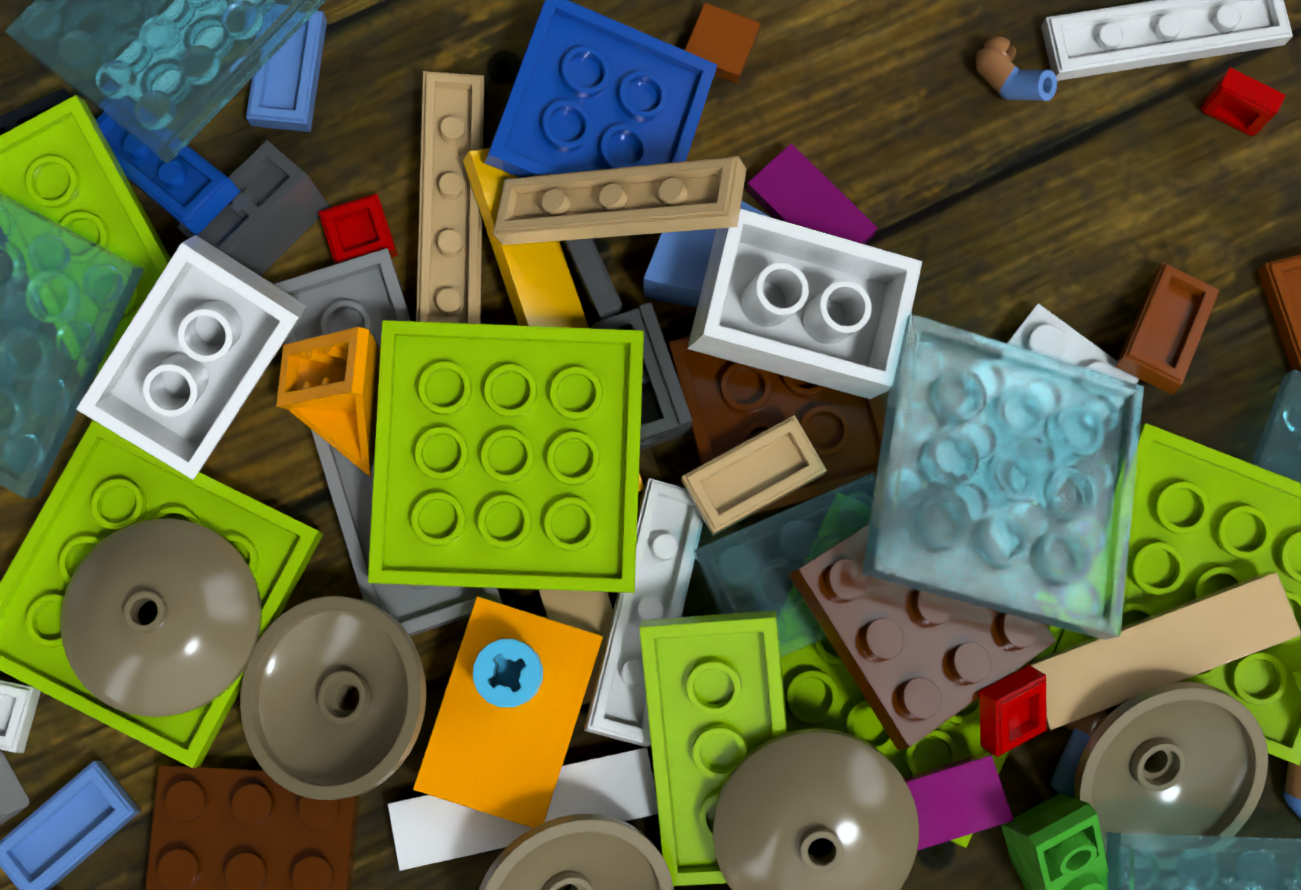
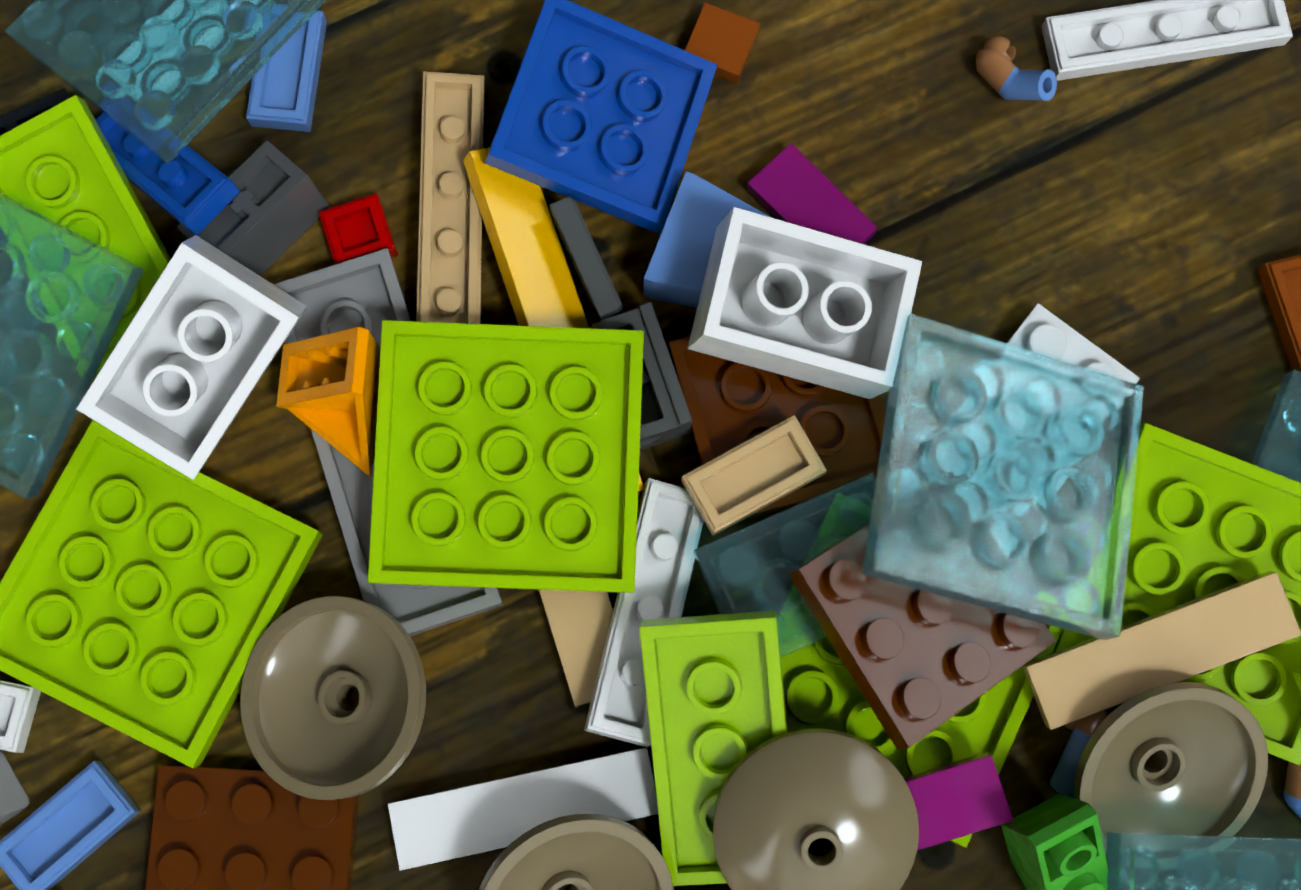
(202, 626): dark tan dish -> none
(508, 756): light orange tile -> none
(523, 676): medium azure wheel -> none
(621, 201): tan tile -> none
(1013, 710): red tile -> none
(1167, 328): dark orange tile -> none
(1242, 102): red tile -> none

